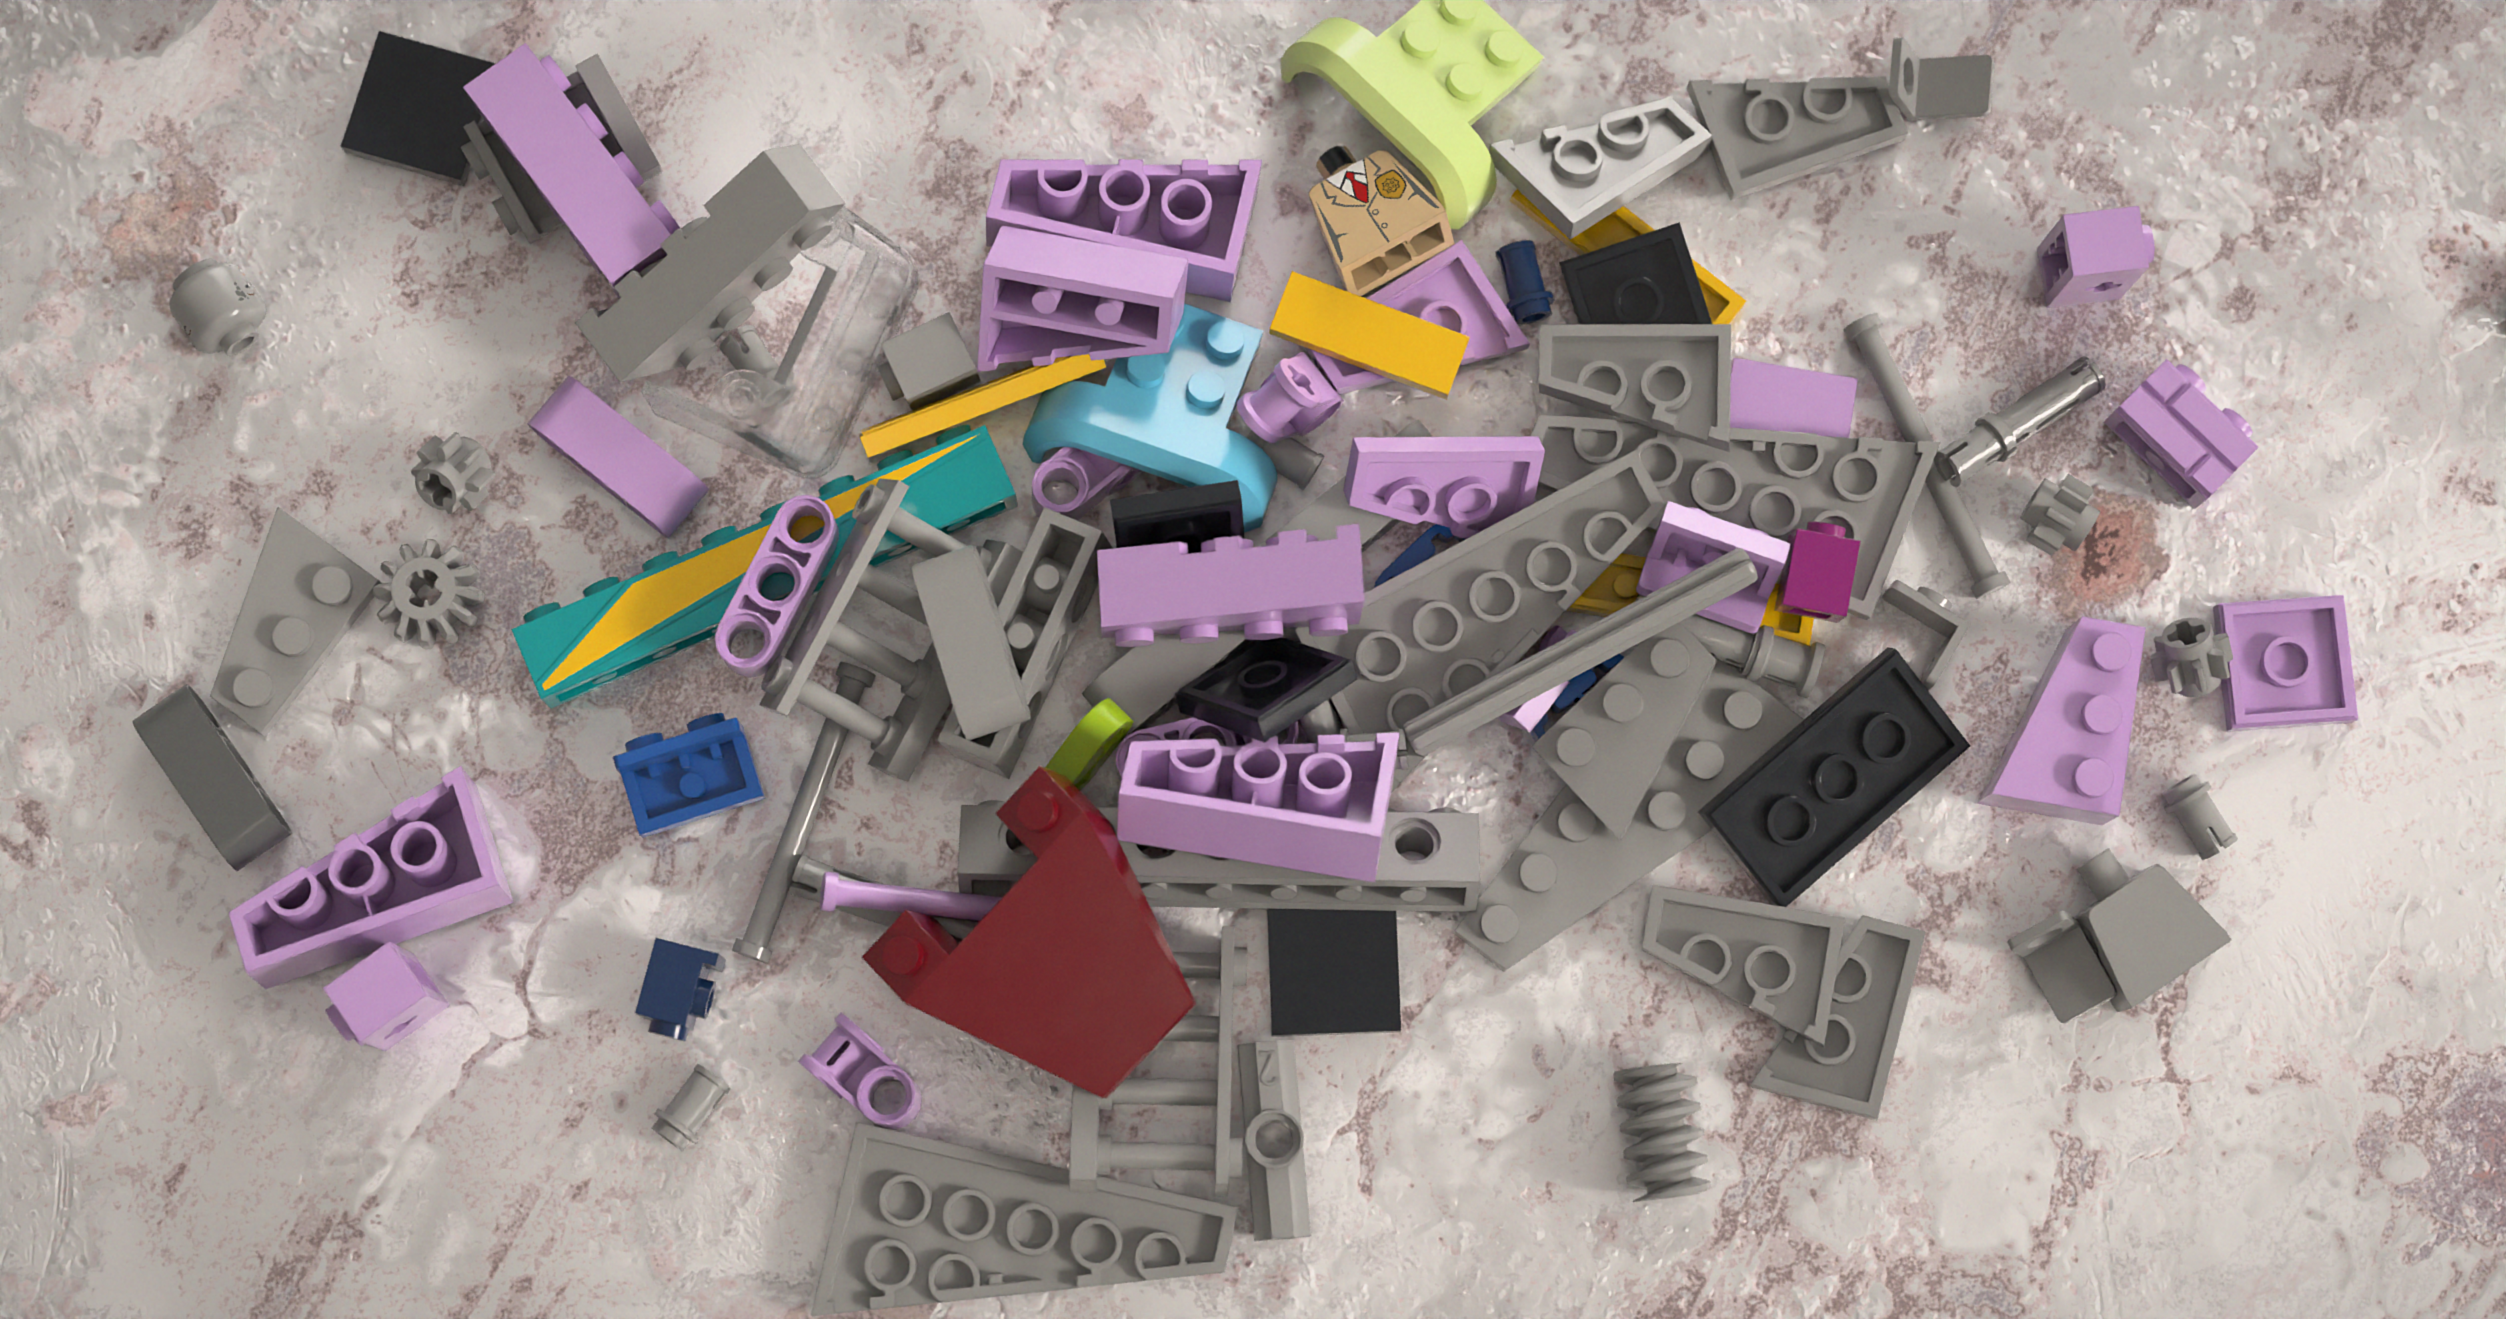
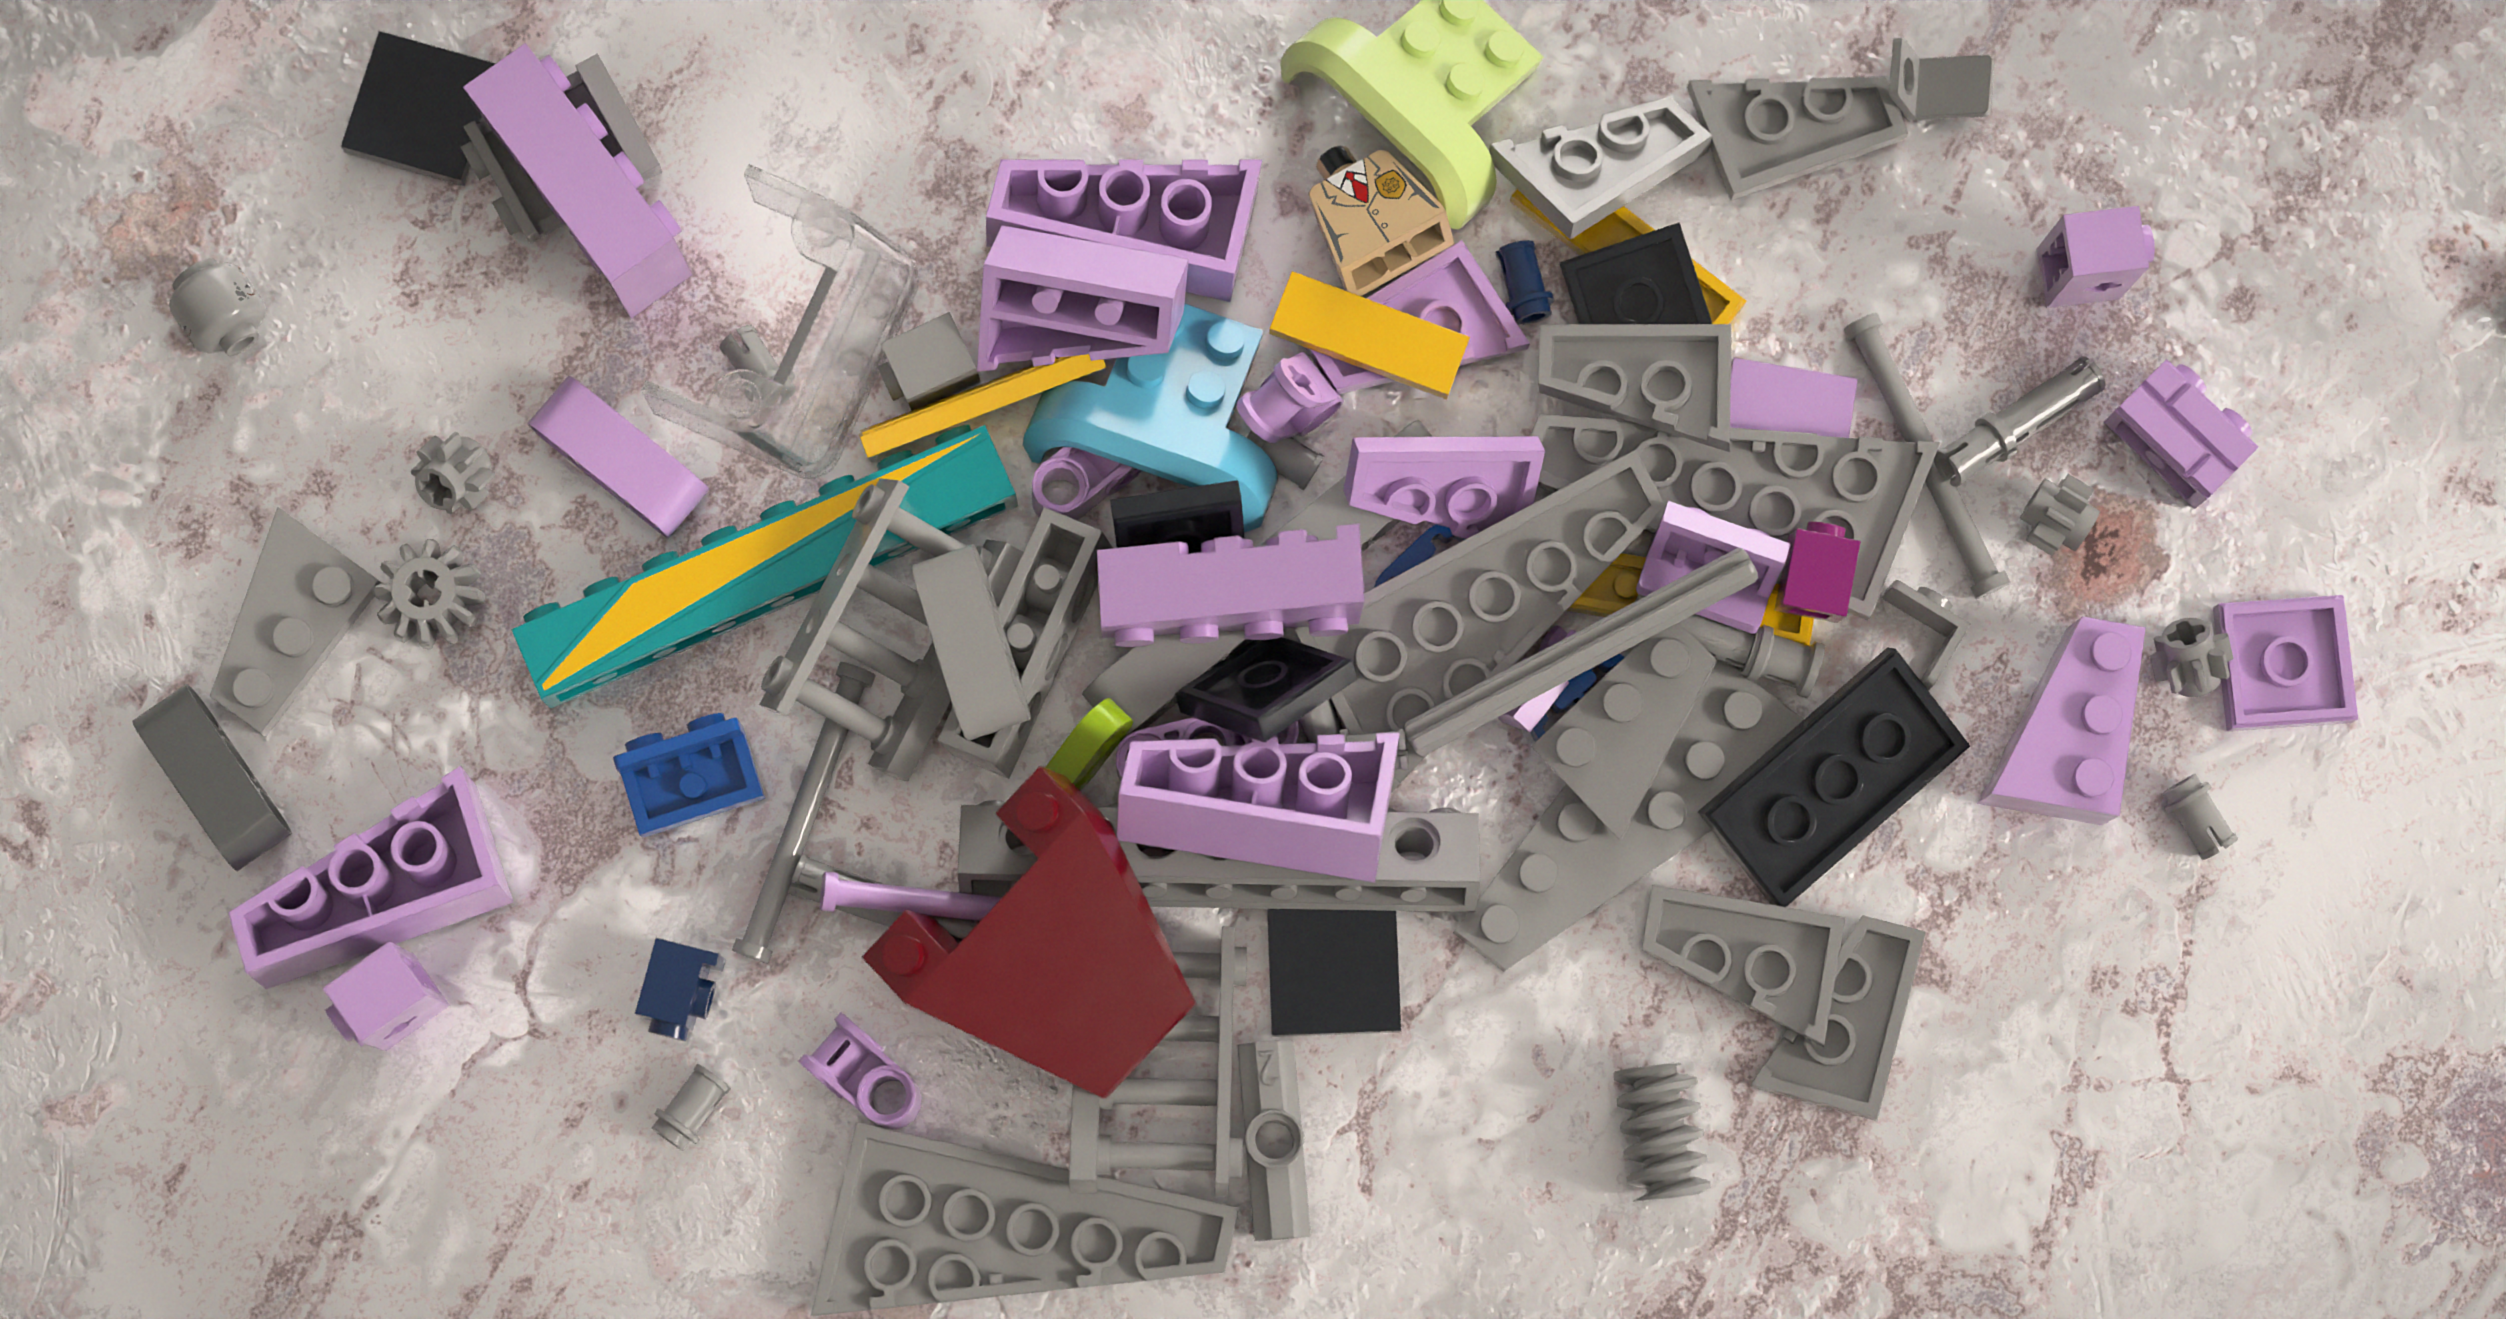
(715, 267): light grey wedge -> none
(777, 554): lavender beam -> none
(2064, 966): light grey bracket -> none
(2144, 928): light grey torso -> none

